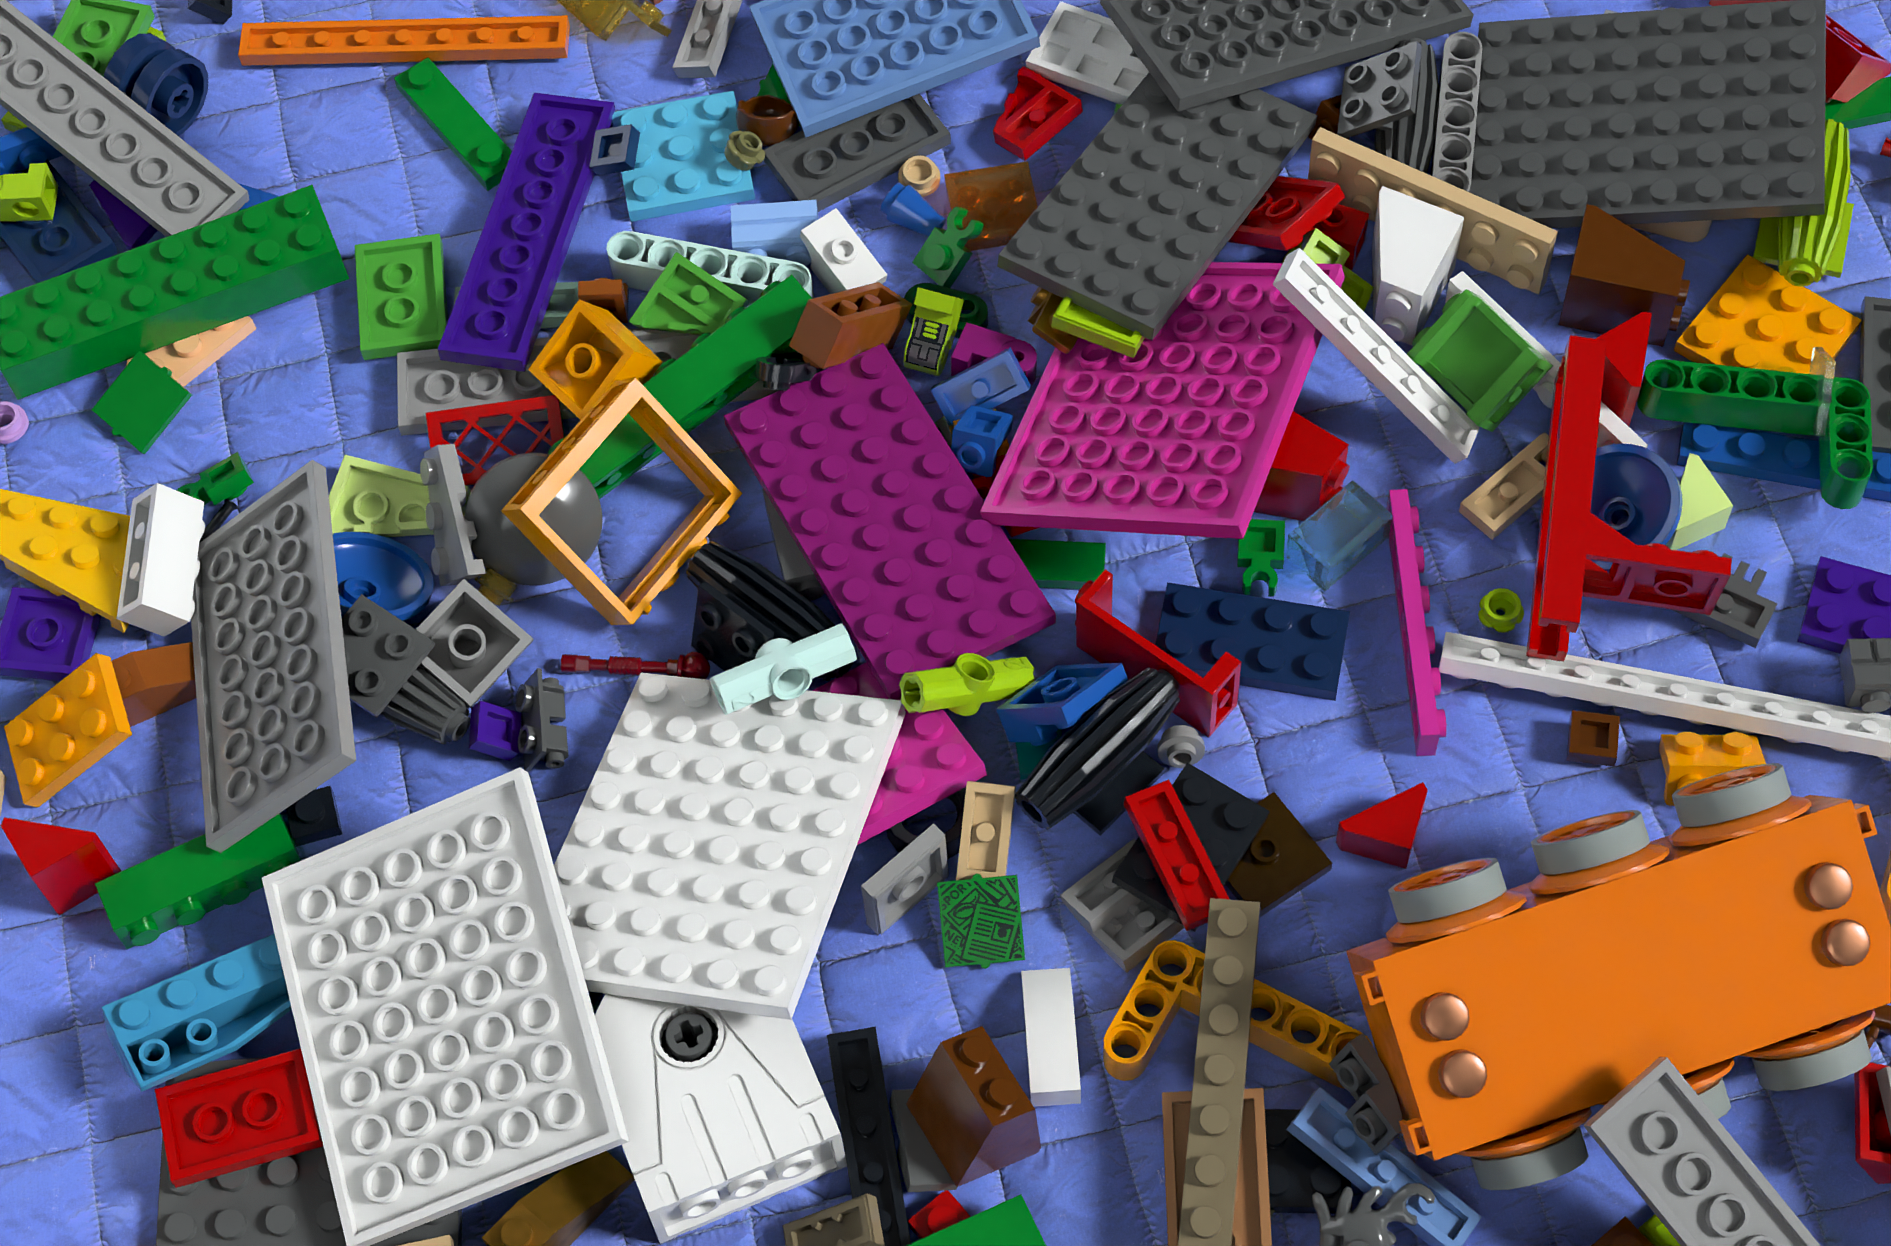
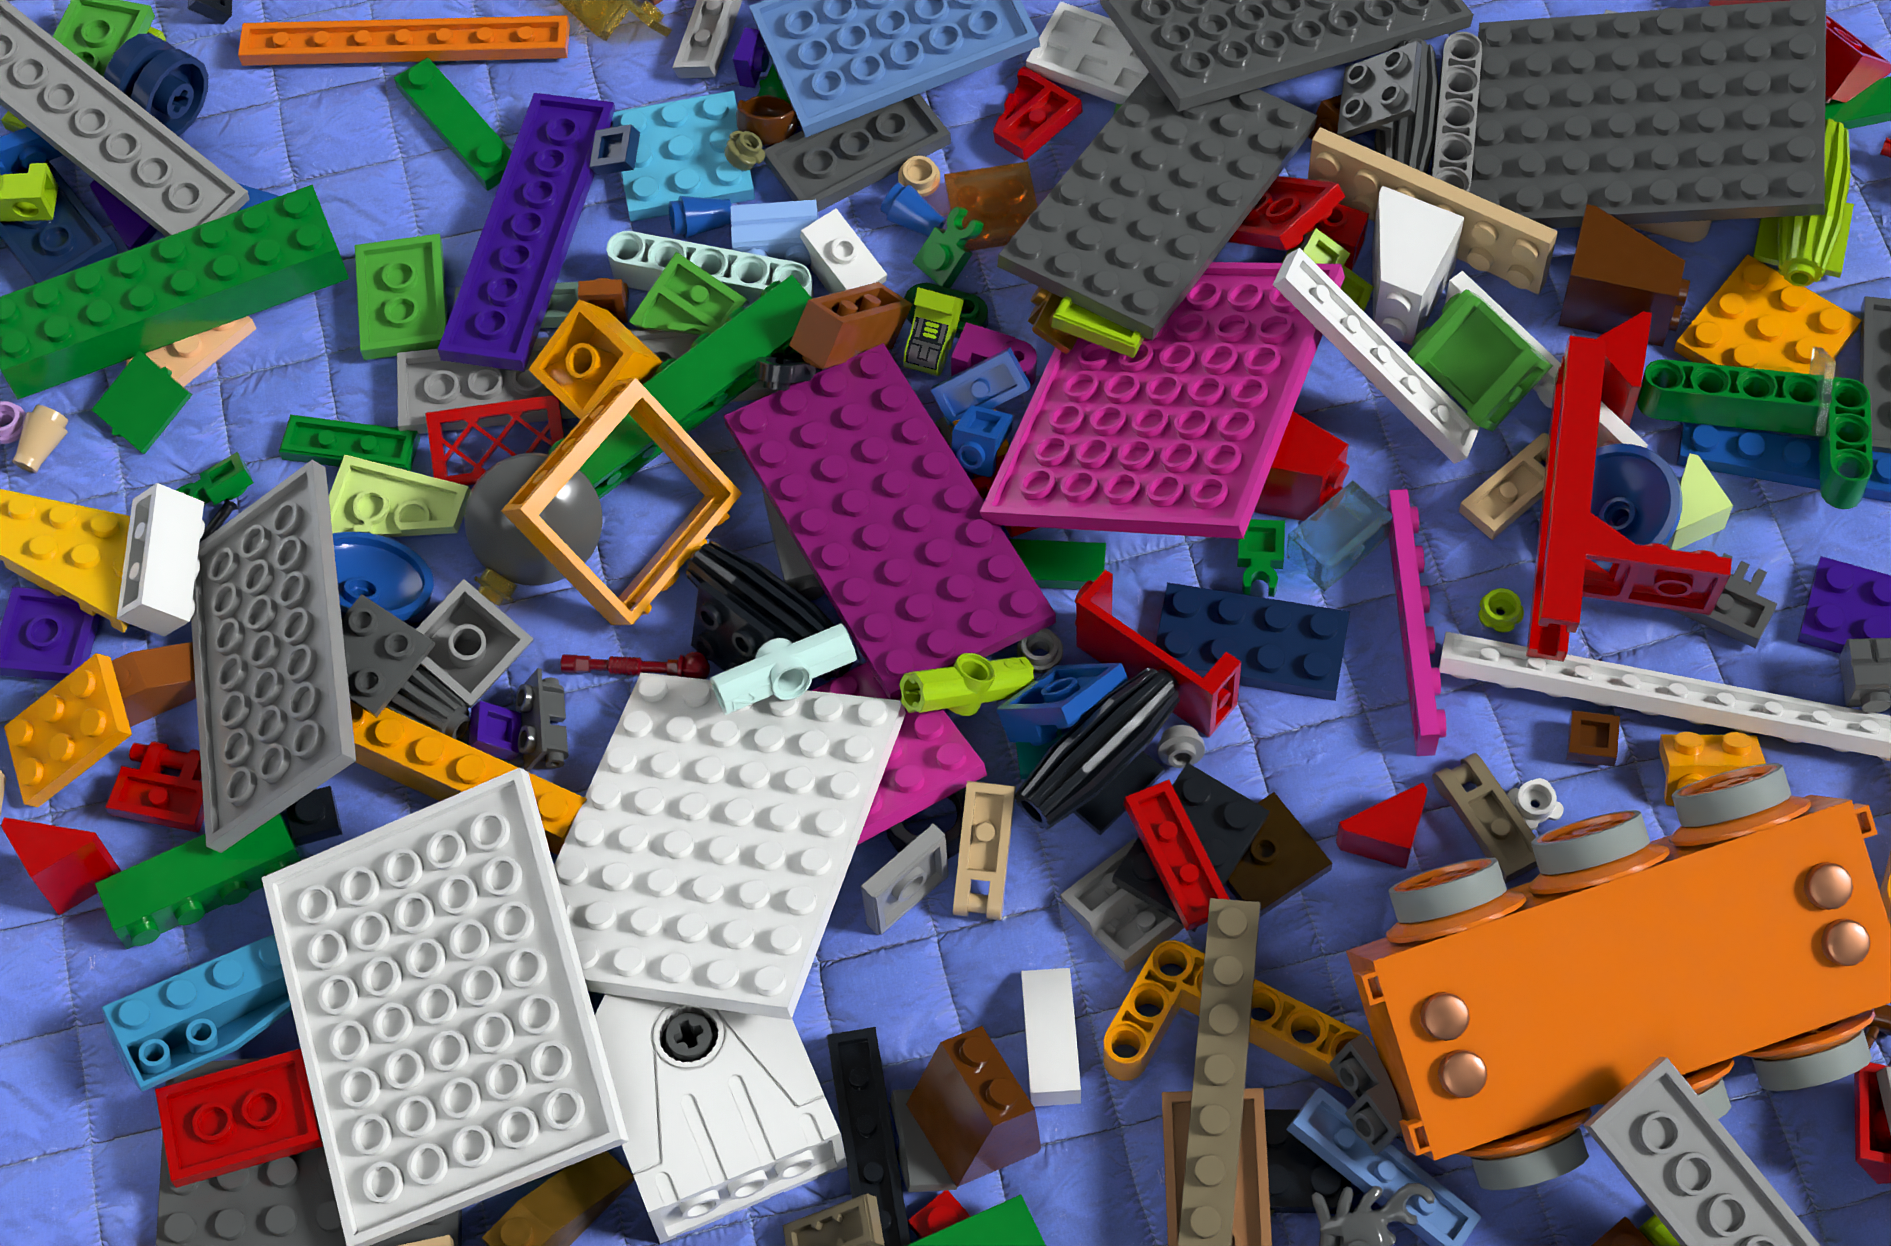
(39, 437): none -> tan cone
(159, 797): none -> red plate
(329, 440): none -> green tile
(447, 767): none -> light orange brick
(452, 532): light grey wing -> none
(698, 215): none -> blue cone
(750, 58): none -> dark purple plate
(981, 920): green piece -> none
(1044, 640): none -> light grey plate
(1488, 815): none -> dark tan plate
(1542, 792): none -> white plate

